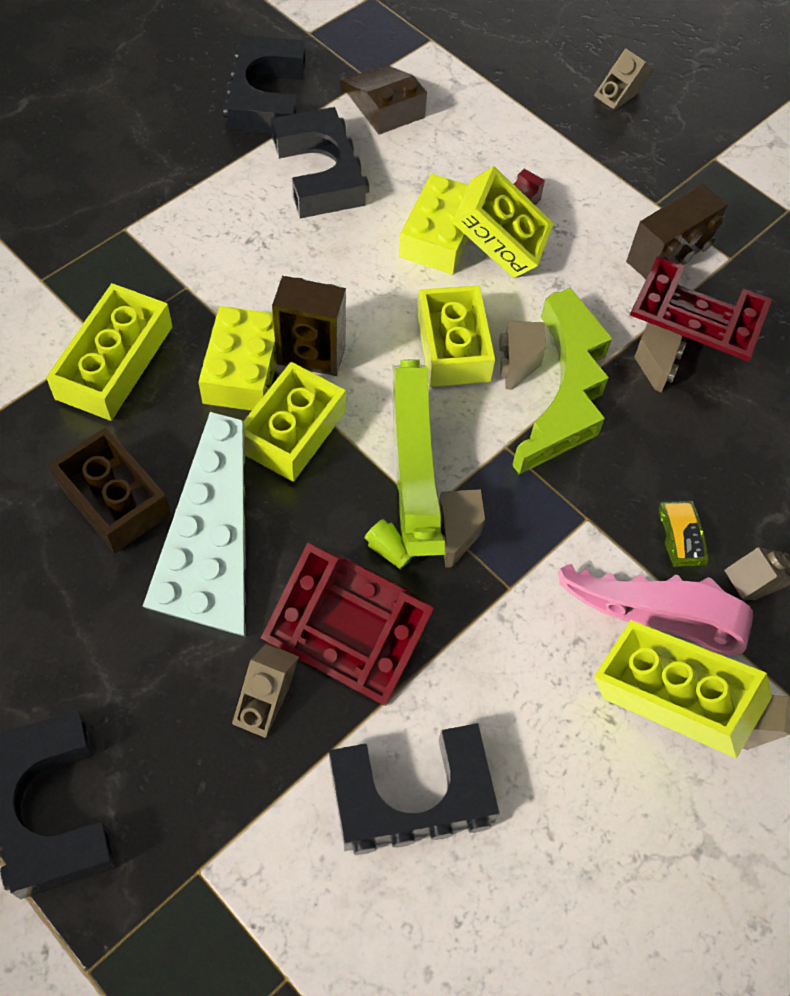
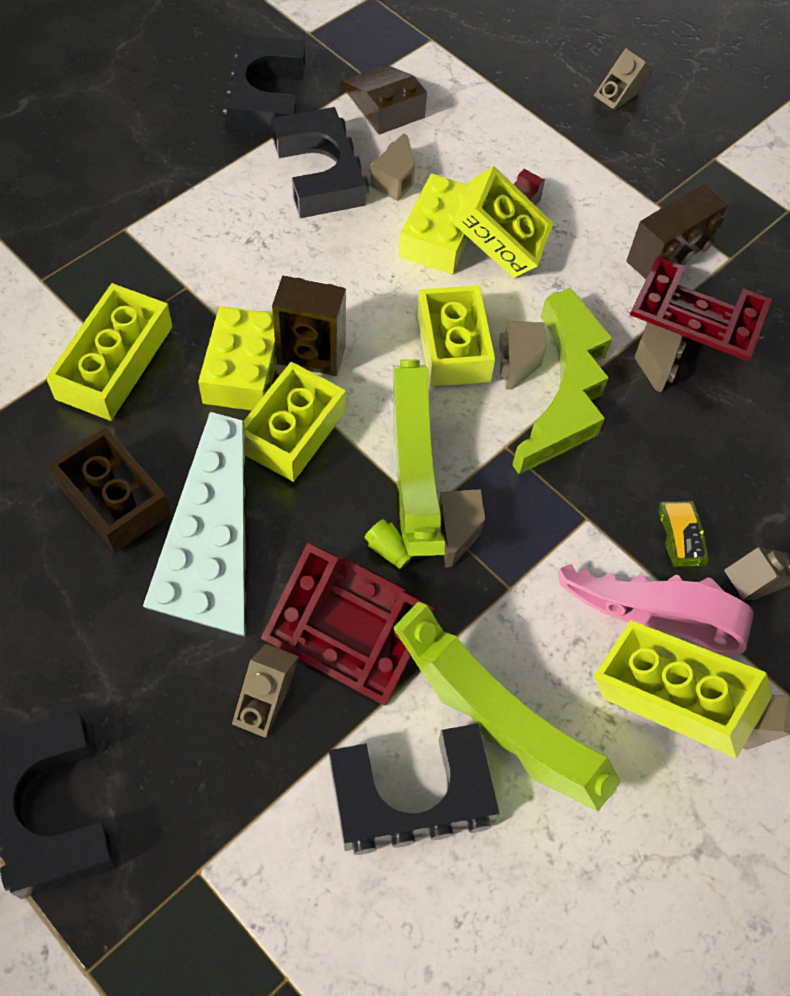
(394, 169): none -> dark tan slope
(502, 718): none -> lime arch

